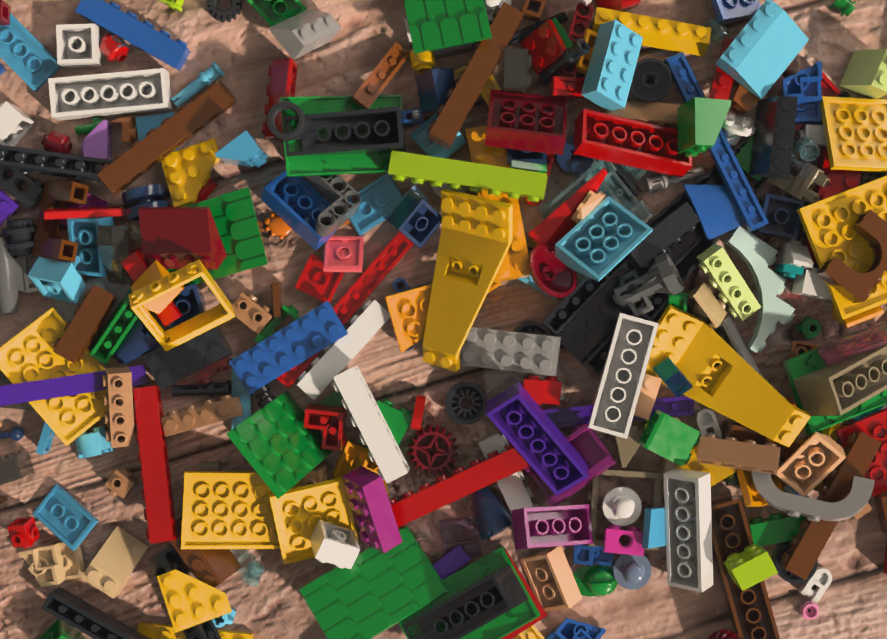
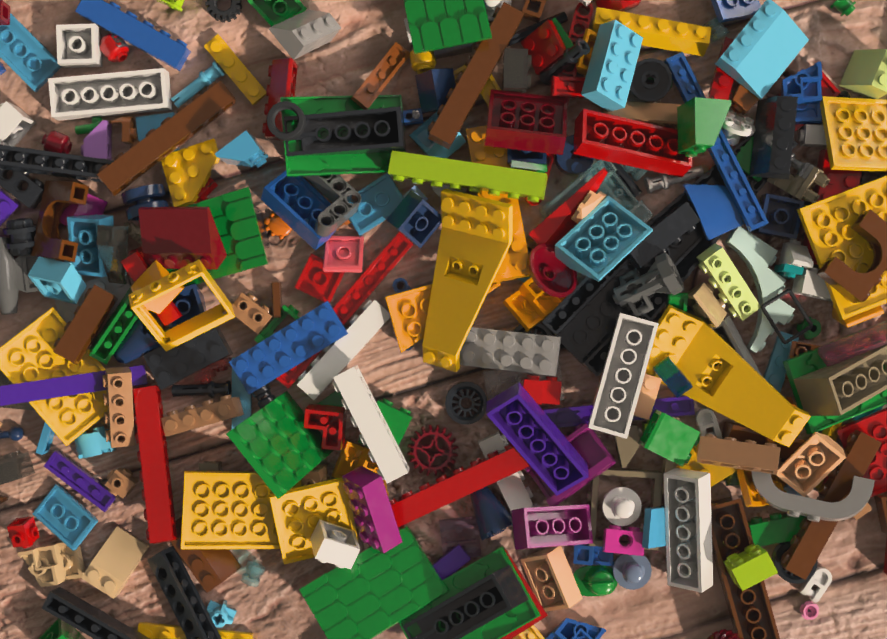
(80, 480): none -> dark purple plate
(83, 212): red tile -> none
(191, 600): yellow plate -> none
(235, 69): none -> yellow plate
(418, 412): red beam -> none
(531, 304): none -> light orange slope
(775, 368): none -> medium azure plate
(799, 307): none -> black piece
(807, 153): clear light blue wheel -> none

